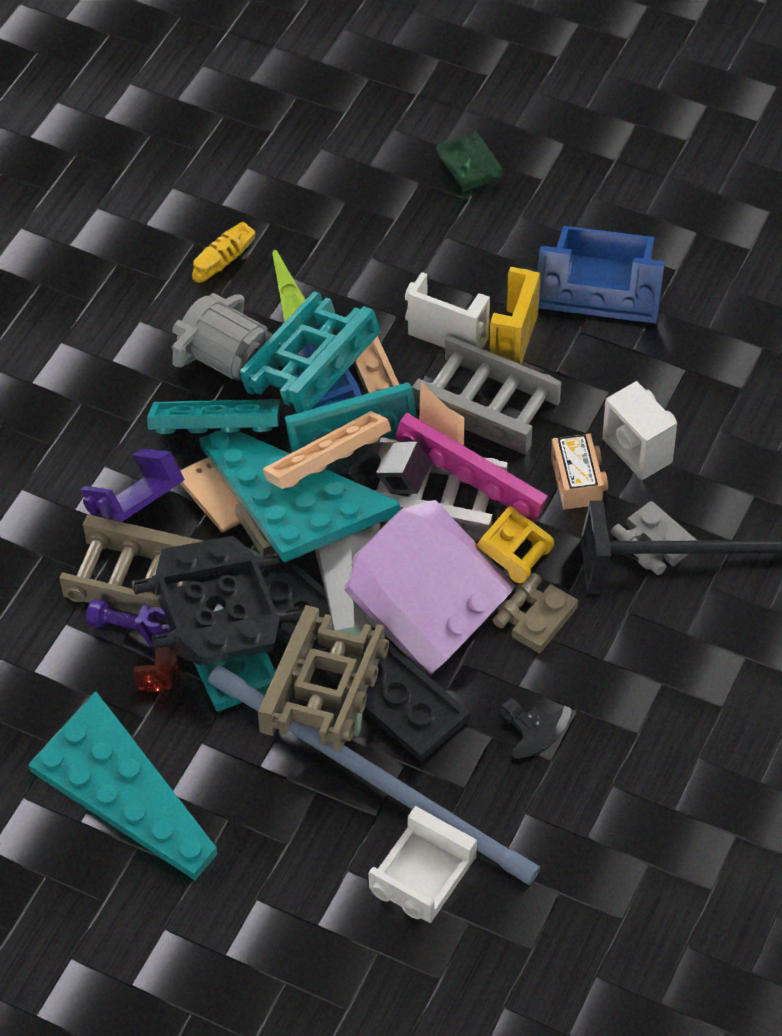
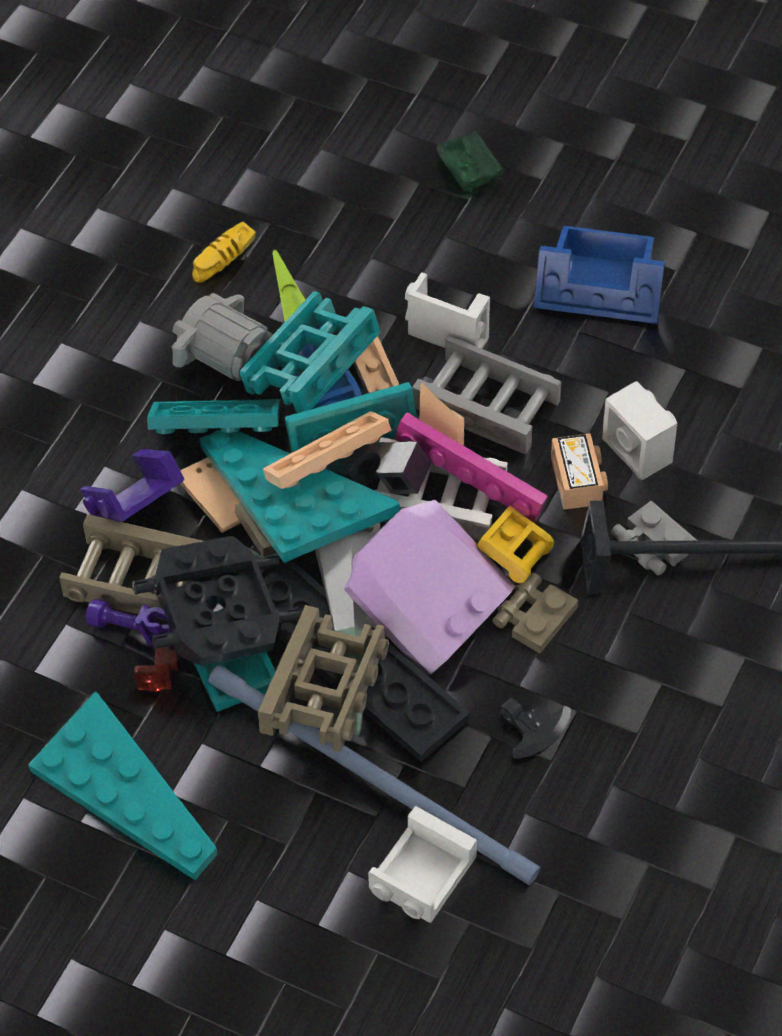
(512, 334): yellow panel -> none

